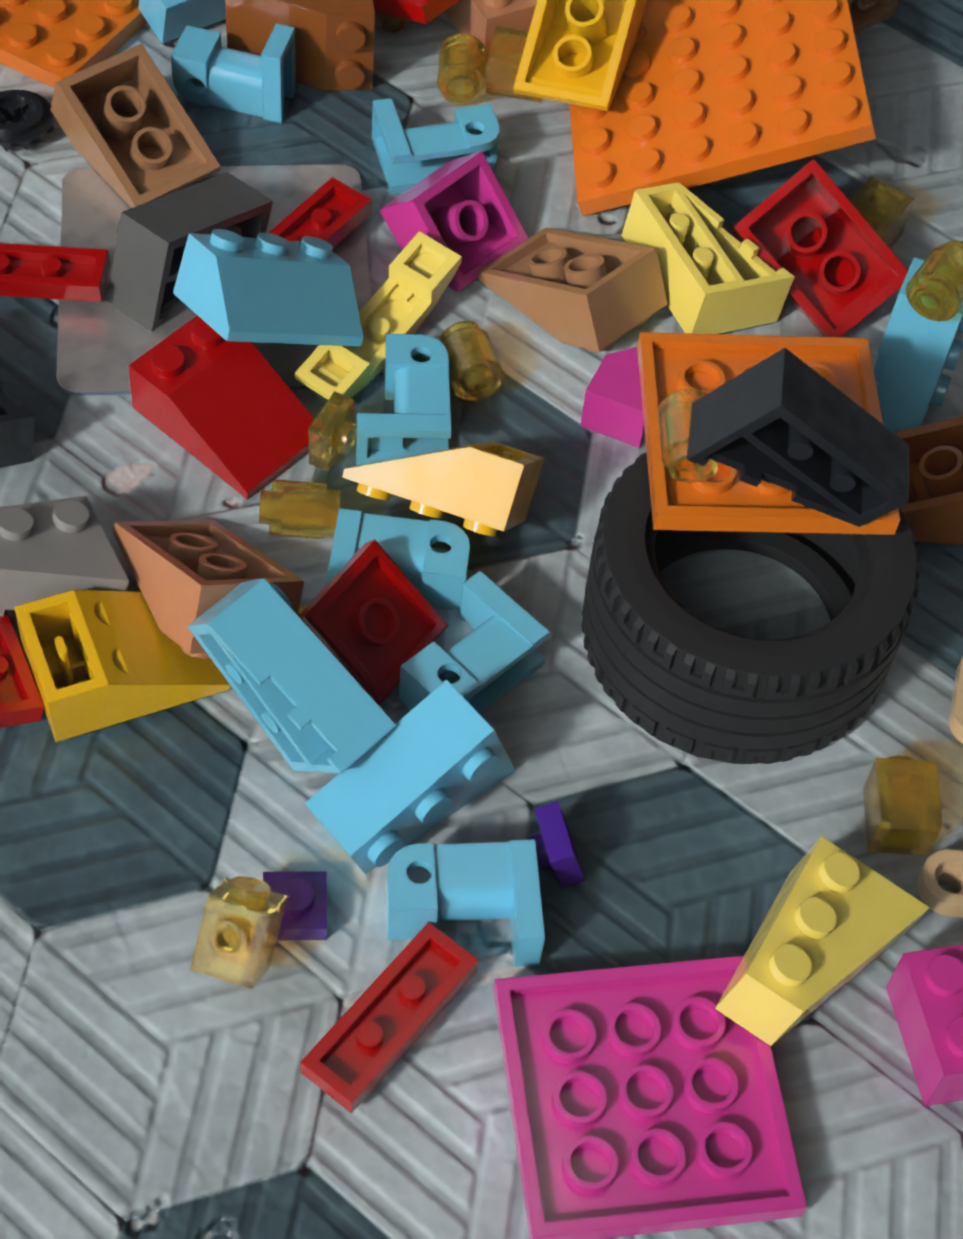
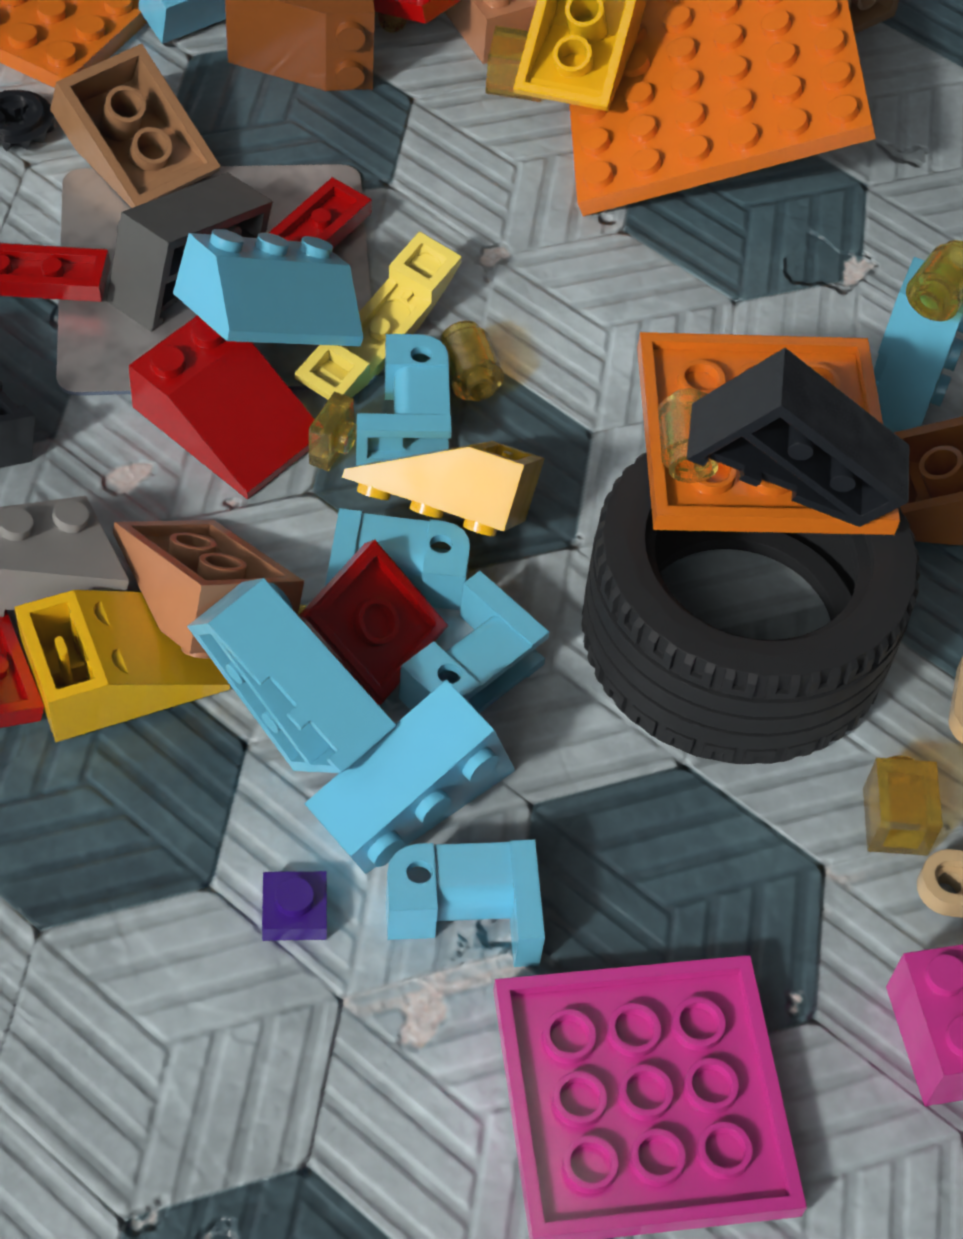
(235, 77): medium azure piece -> none
(239, 931): clear yellow brick -> none
(299, 509): clear yellow brick -> none
(389, 1017): red plate -> none
(418, 151): medium azure piece -> none
(461, 68): clear yellow brick -> none
(463, 211): dark pink slope -> none
(556, 845): dark purple plate -> none
(579, 285): medium nougat slope -> none
(614, 399): dark pink slope -> none
(706, 272): light yellow wedge -> none
(814, 939): light yellow wedge -> none
(827, 246): red slope -> none
(883, 208): clear yellow brick -> none

